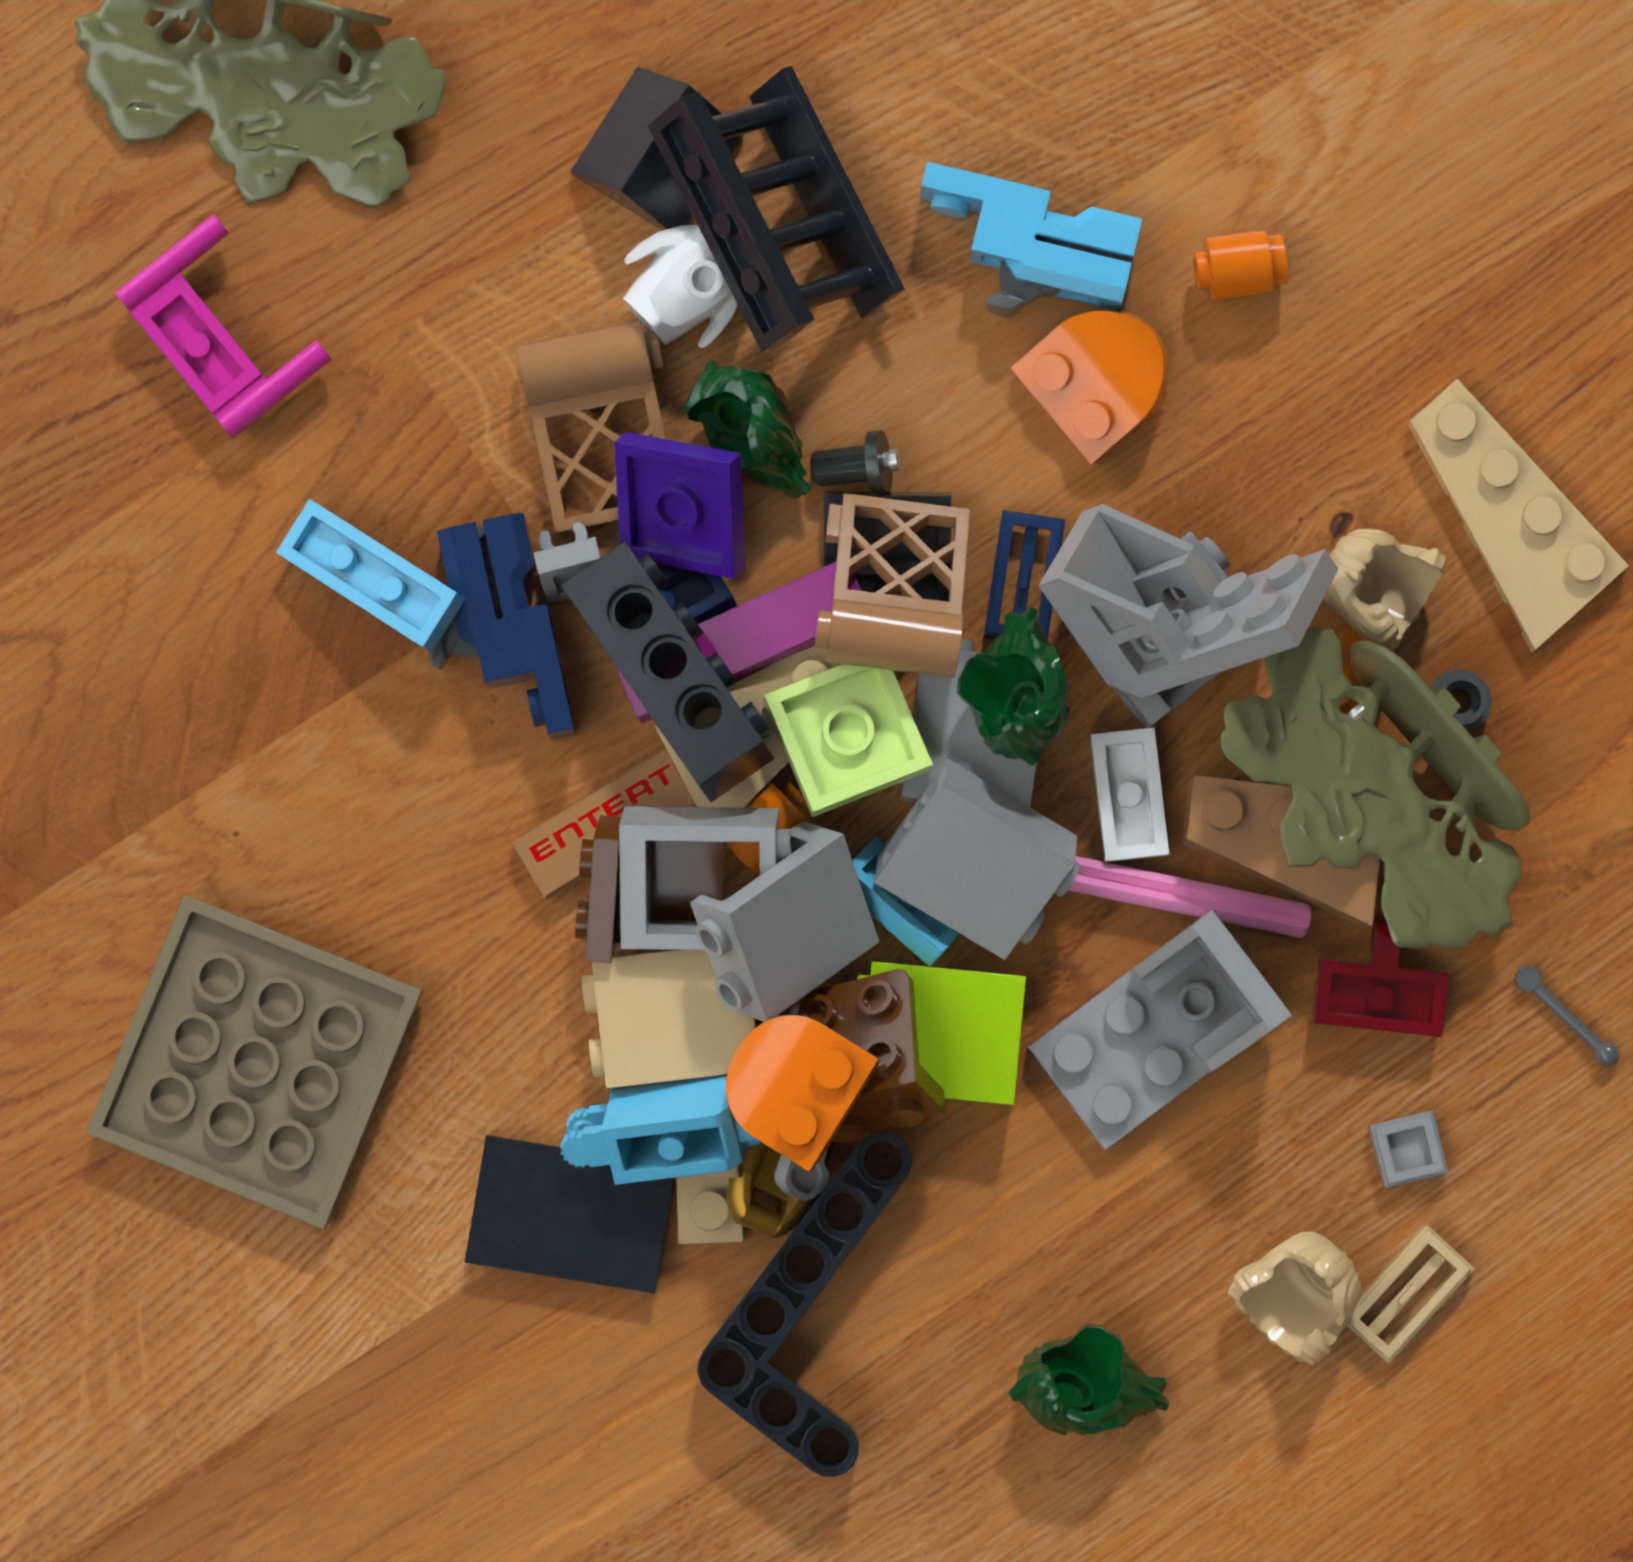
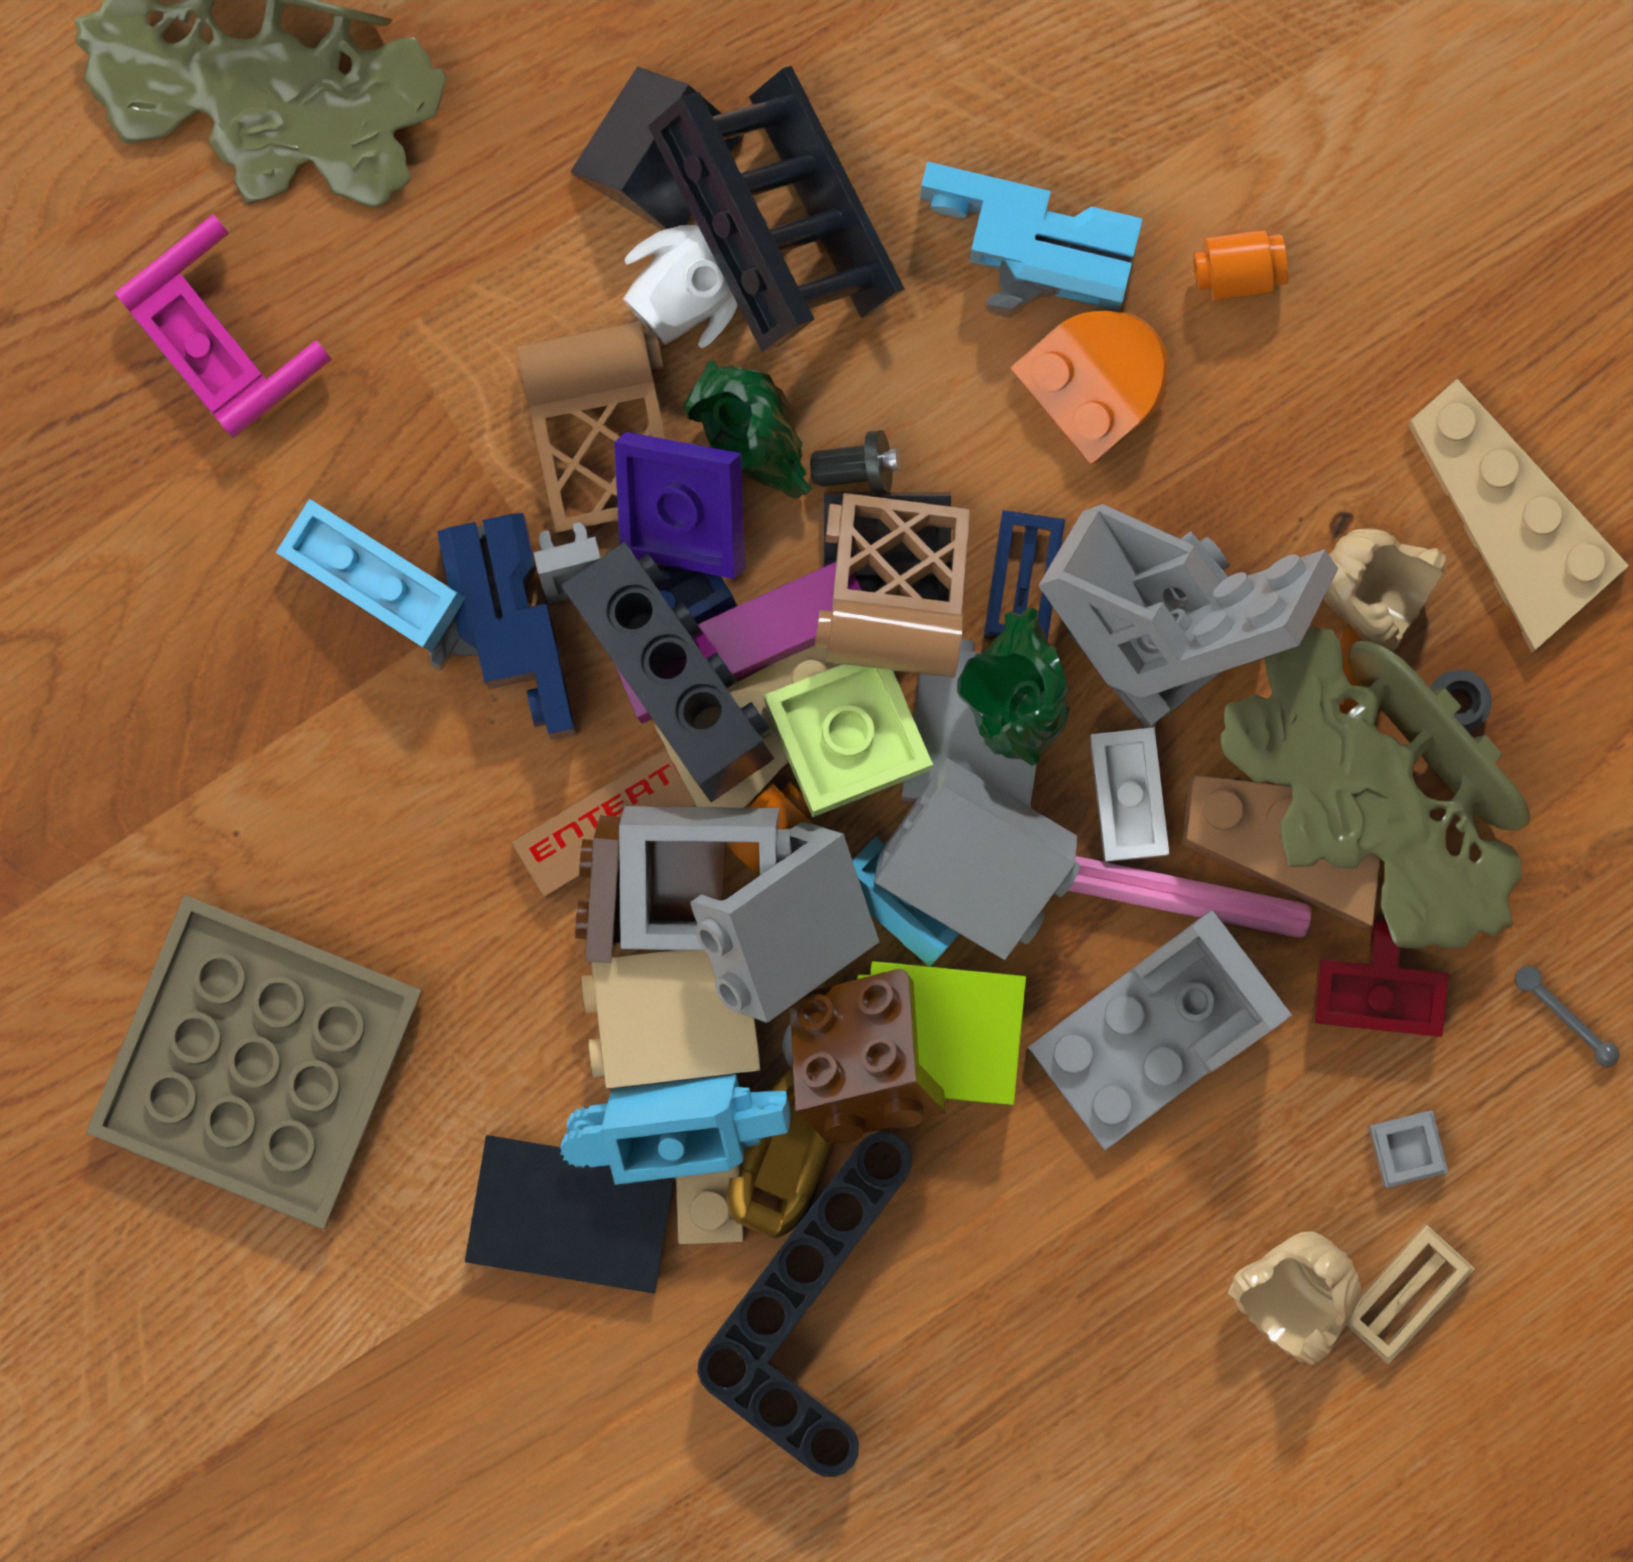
(796, 1085): orange slope -> none
(799, 1182): light grey piece -> none
(1086, 1384): dark green hair -> none

